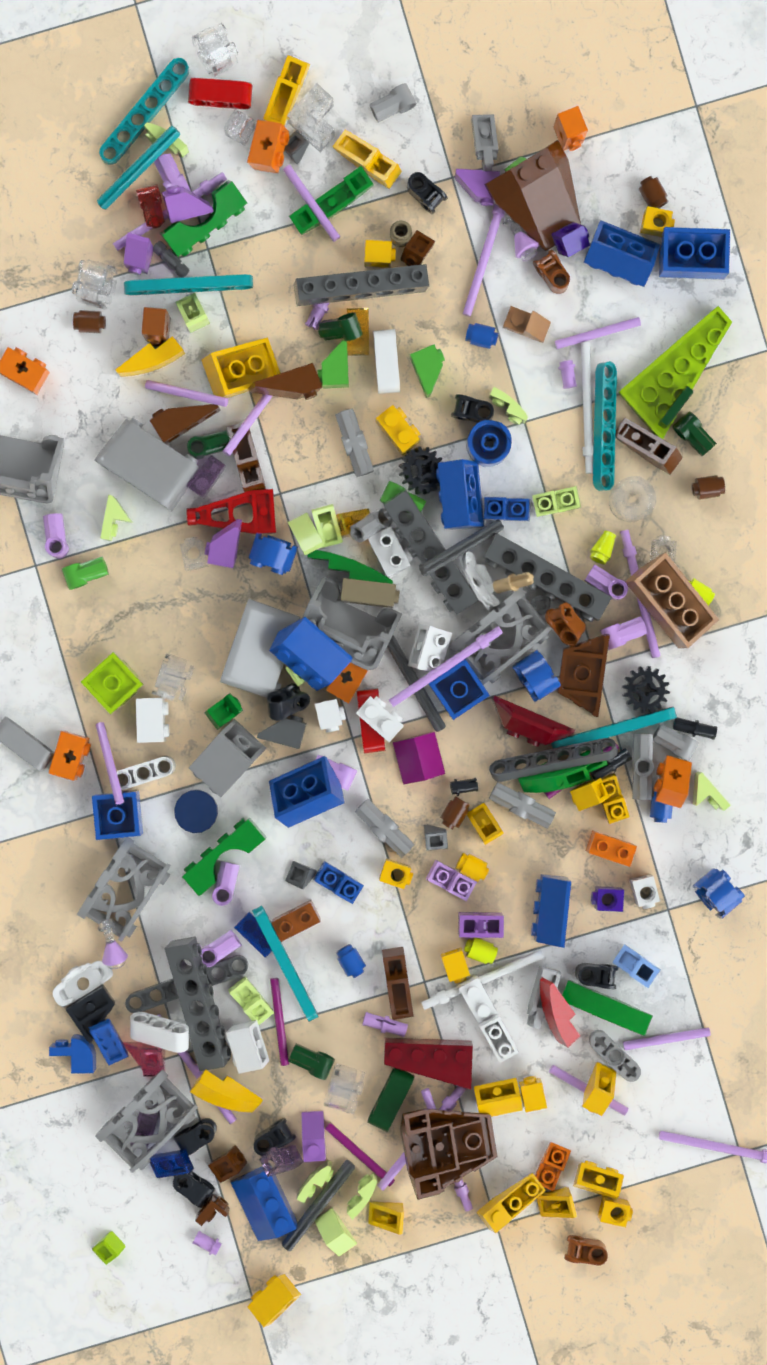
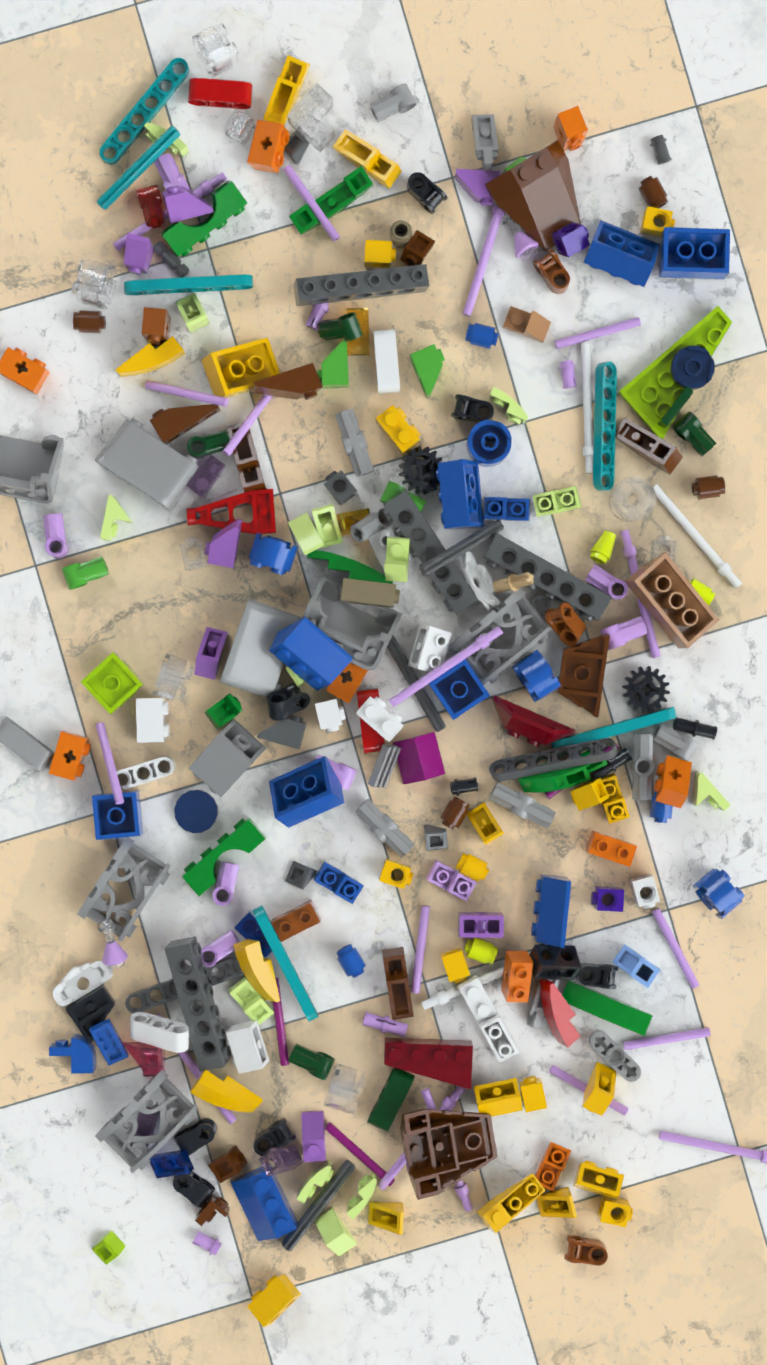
(210, 653): none -> medium lavender slope
(257, 969): none -> yellow slope
(340, 497): none -> dark grey brick
(384, 766): none -> light grey tile
(397, 559): none -> yellowish green slope
(420, 949): none -> lavender bar
(517, 976): none -> orange brick
(554, 962): none -> black brick
(660, 149): none -> dark grey pin
(675, 948): none -> lavender bar
(692, 367): none -> dark blue tile
(724, 569): none -> white bar

